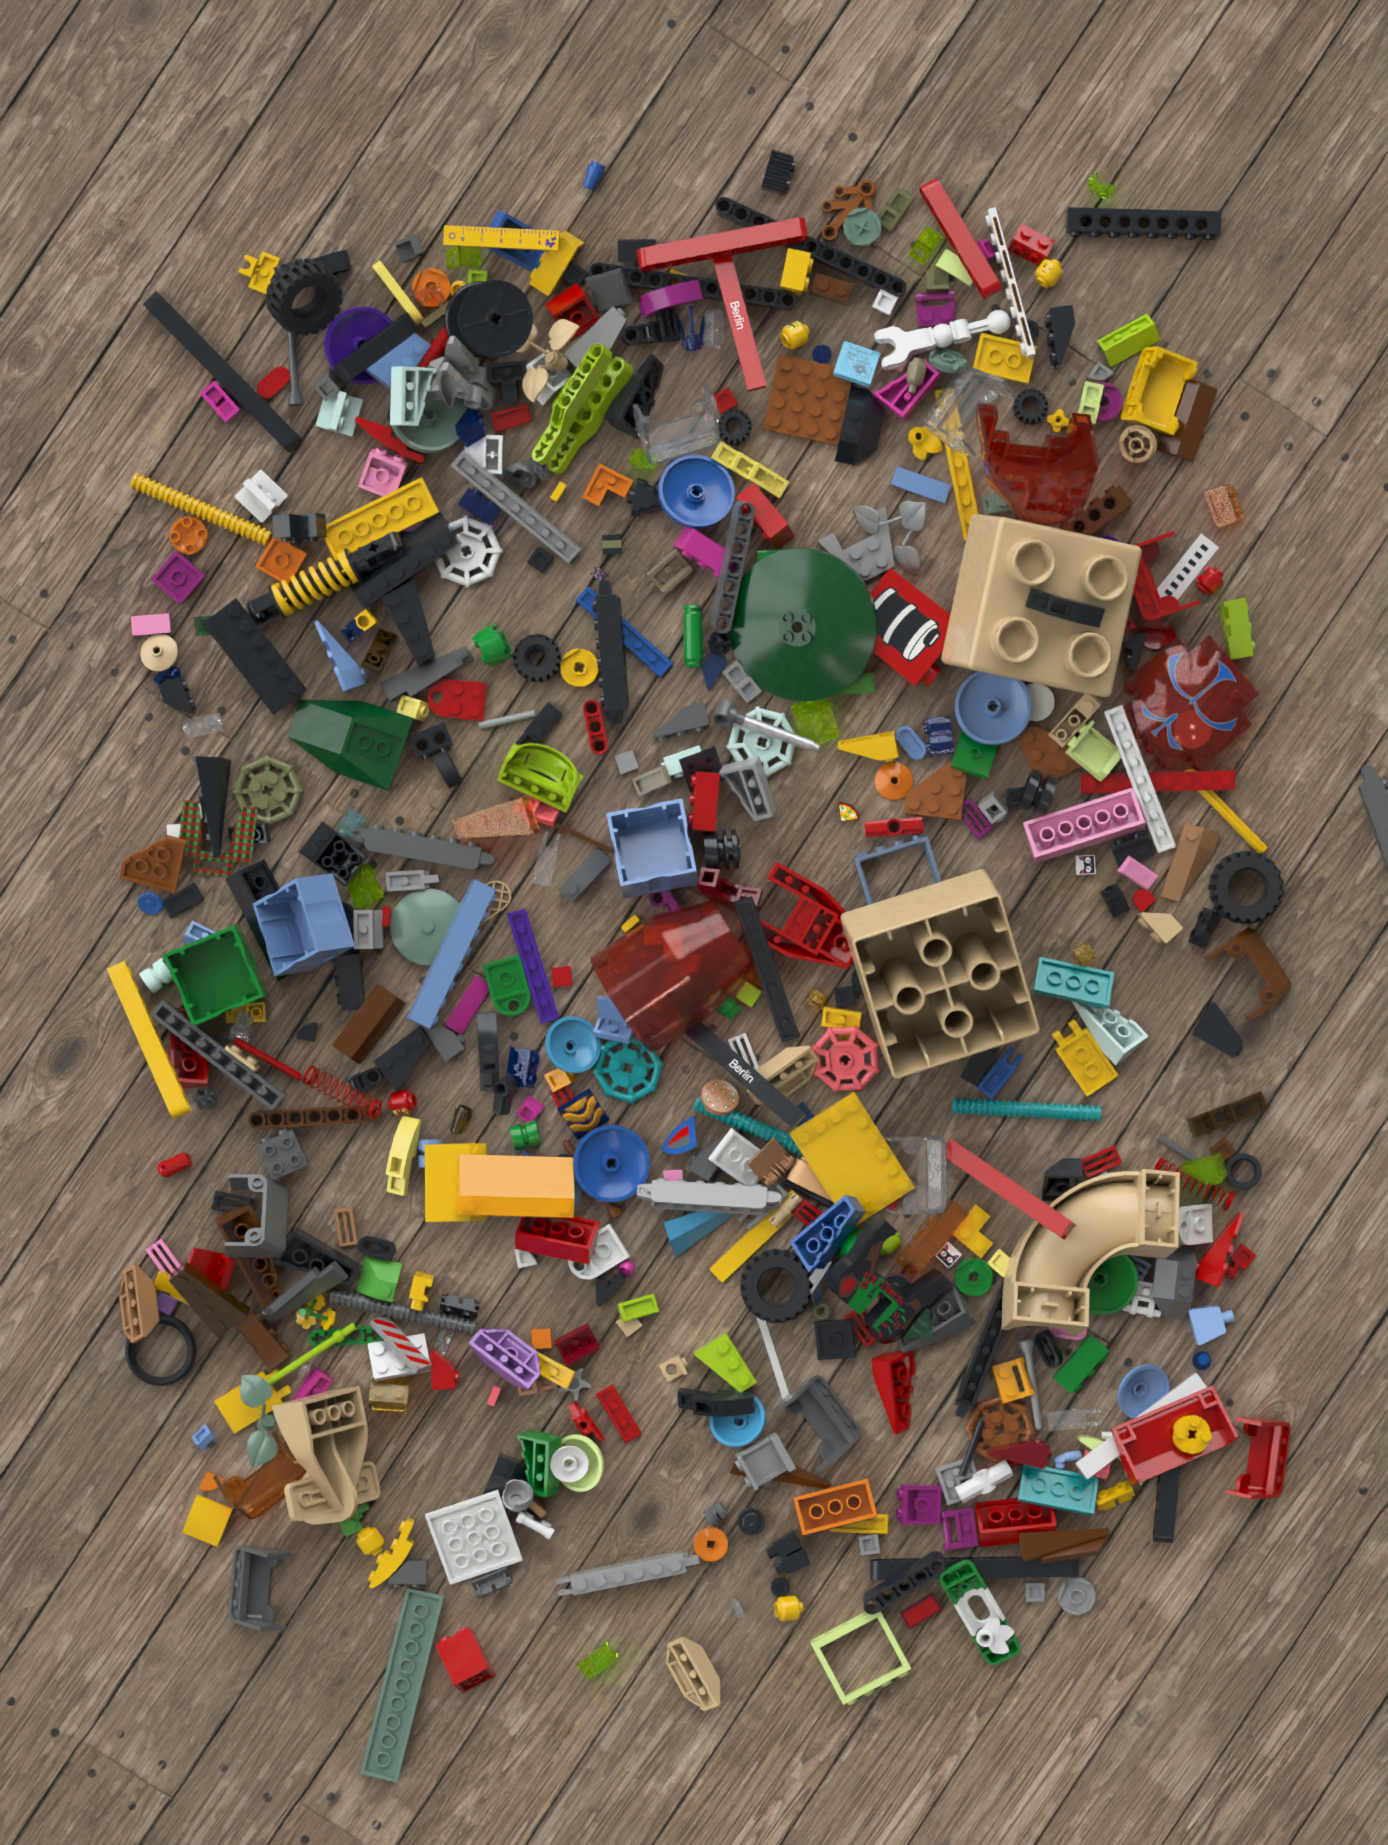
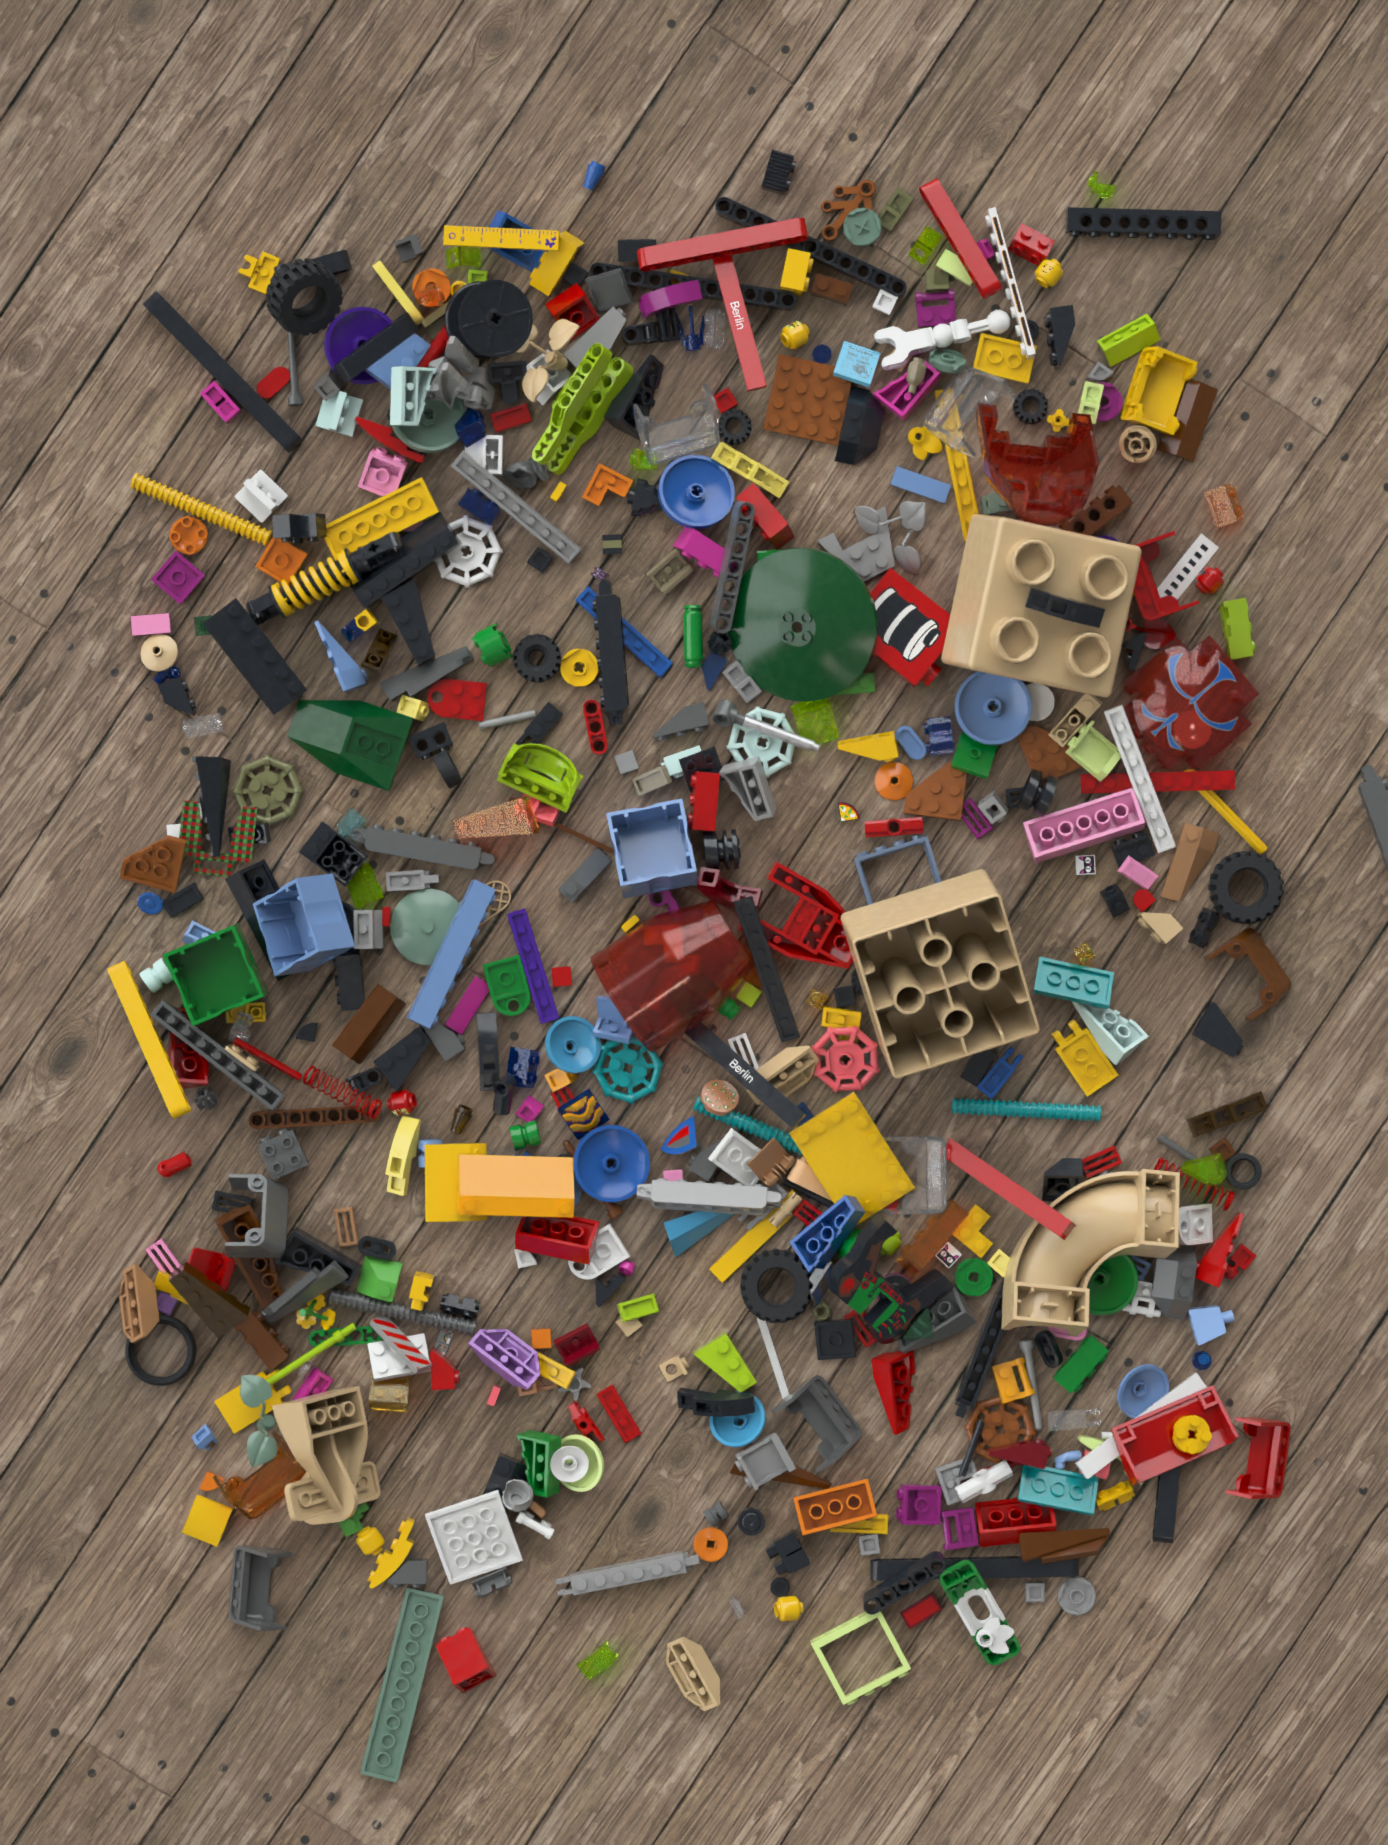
(546, 862): clear hinge -> none

